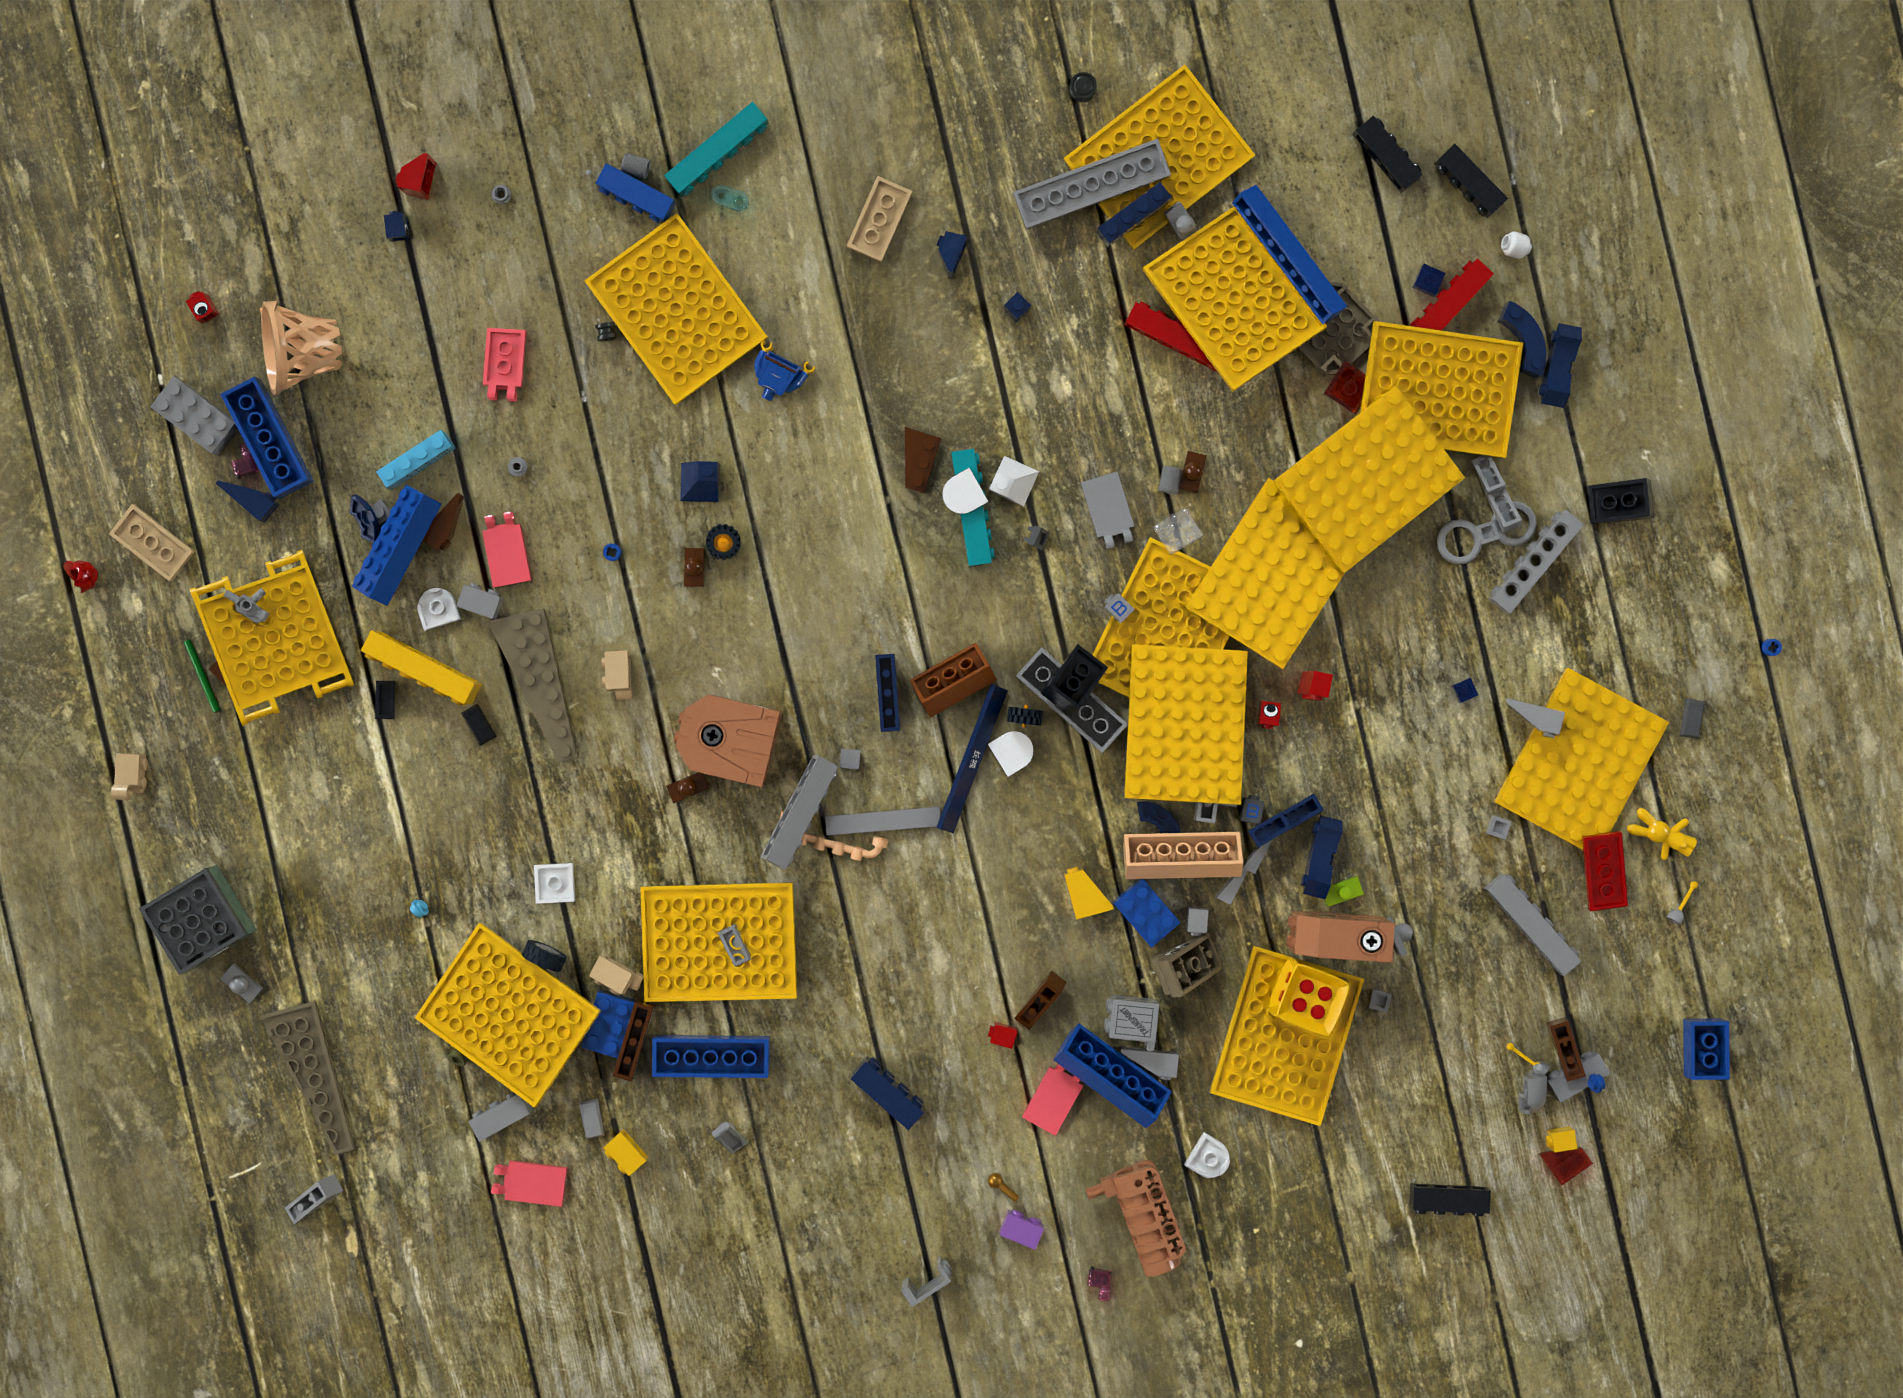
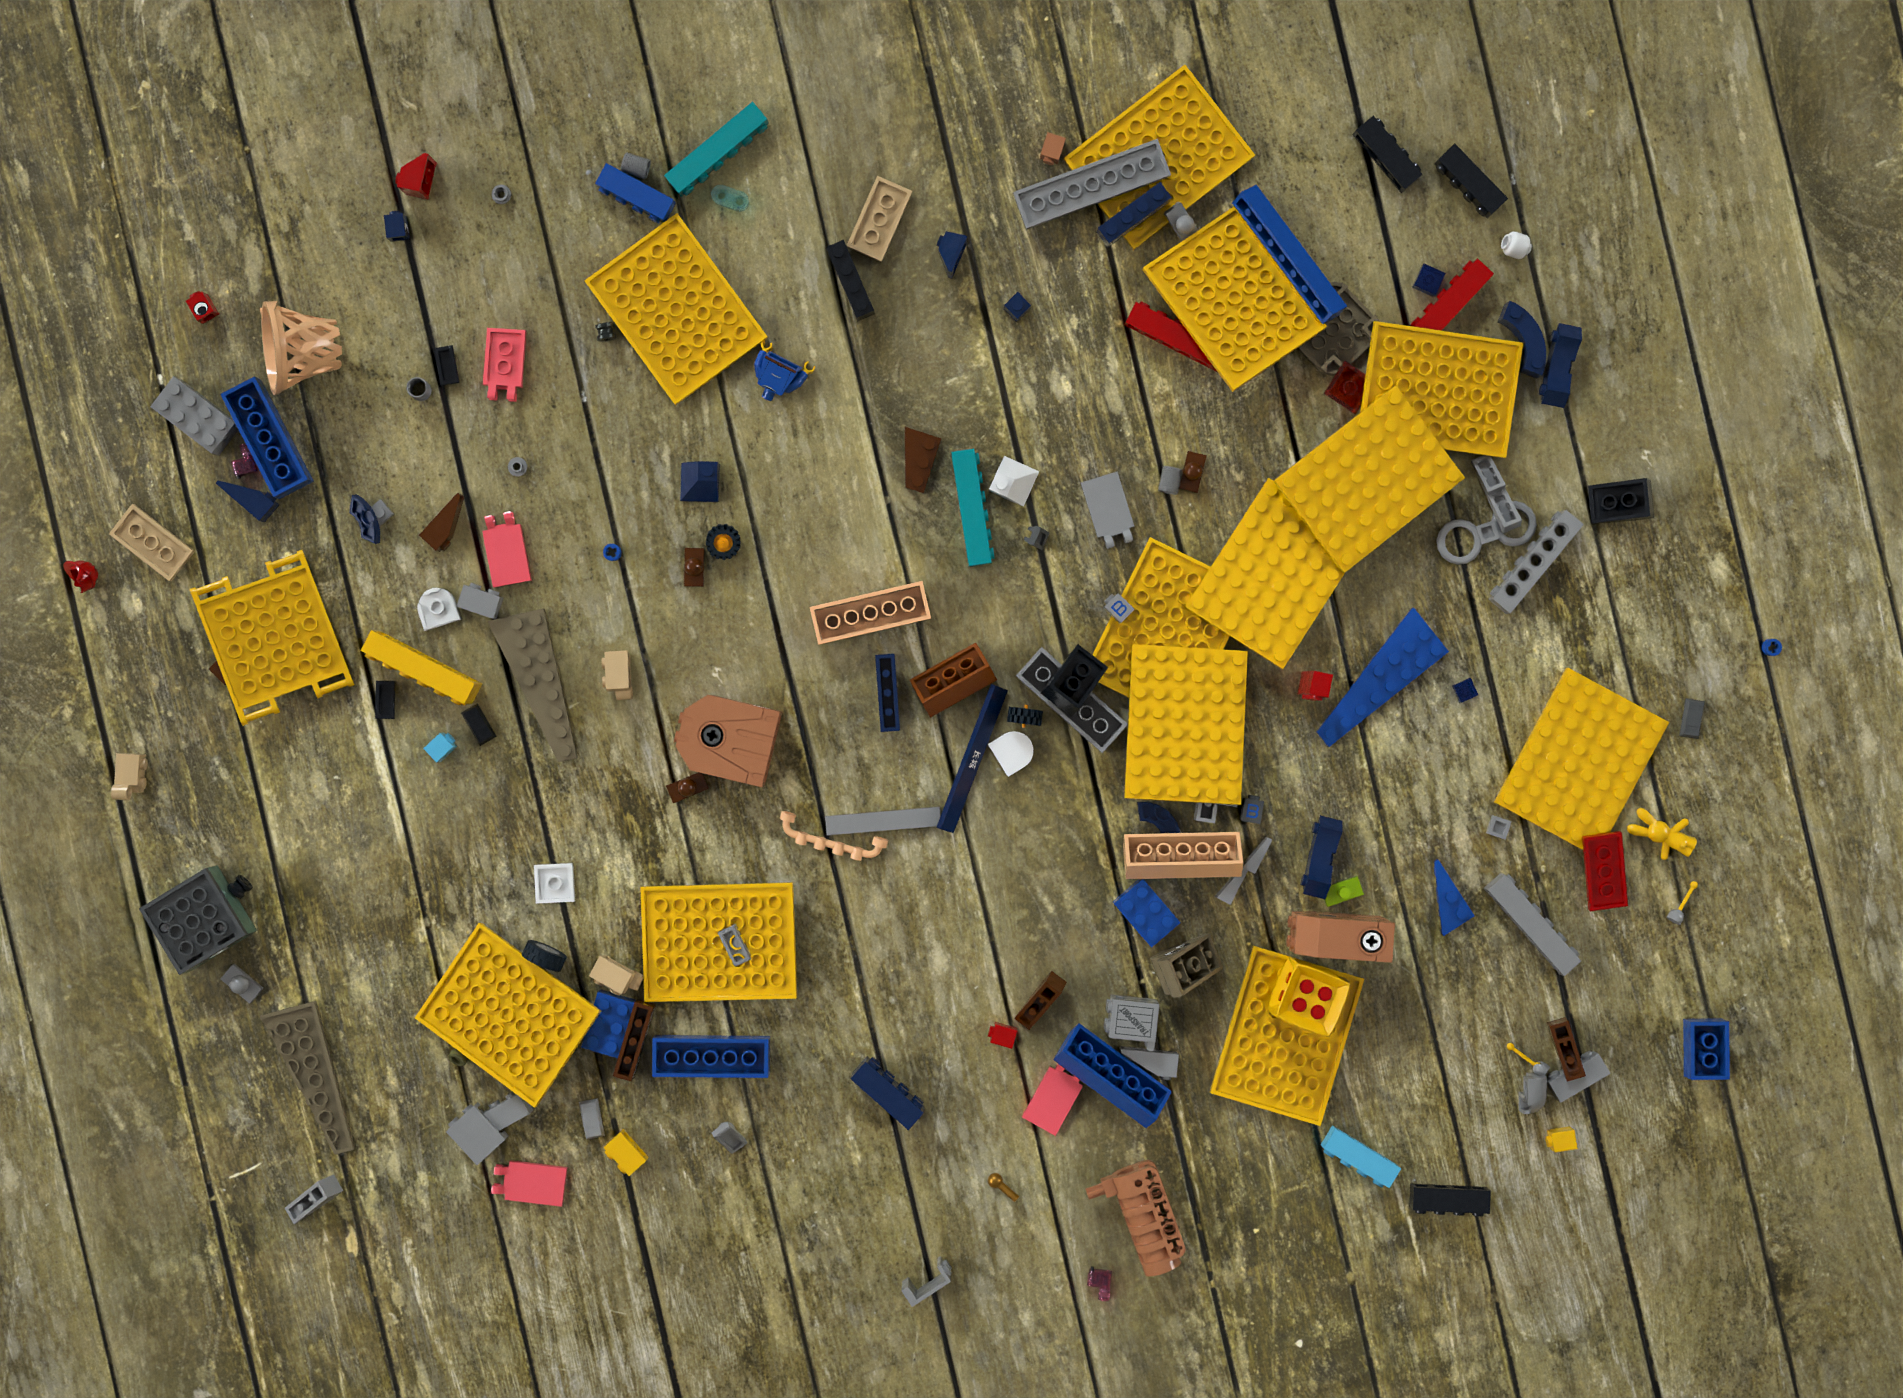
(202, 676): green bar -> none
(240, 886): none -> black wheel
(247, 605): light grey piece -> none
(396, 545): blue brick -> none
(410, 385): none -> light grey piece
(416, 459): medium azure brick -> none
(419, 908): medium azure plate -> none
(440, 746): none -> medium azure brick
(446, 365): none -> black tile
(475, 1133): none -> light grey panel
(799, 812): light grey brick -> none
(850, 280): none -> black brick
(850, 759): light grey tile -> none
(870, 613): none -> light nougat brick
(963, 493): white tile -> none
(1022, 1229): medium lavender brick -> none
(1052, 149): none -> nougat brick
(1082, 87): pearl dark grey wheel -> none
(1084, 894): yellow slope -> none
(1178, 531): clear hinge -> none
(1196, 921): light grey brick -> none
(1208, 1157): white tile -> none
(1269, 714): red brick -> none
(1286, 820): dark blue slope -> none
(1360, 1156): none -> medium azure brick
(1379, 1000): light grey plate -> none
(1398, 662): none -> blue wing
(1402, 933): light grey tile -> none
(1452, 906): none -> blue wing
(1543, 719): light grey slope -> none
(1566, 1164): clear red wing -> none
(1596, 1083): blue plate -> none

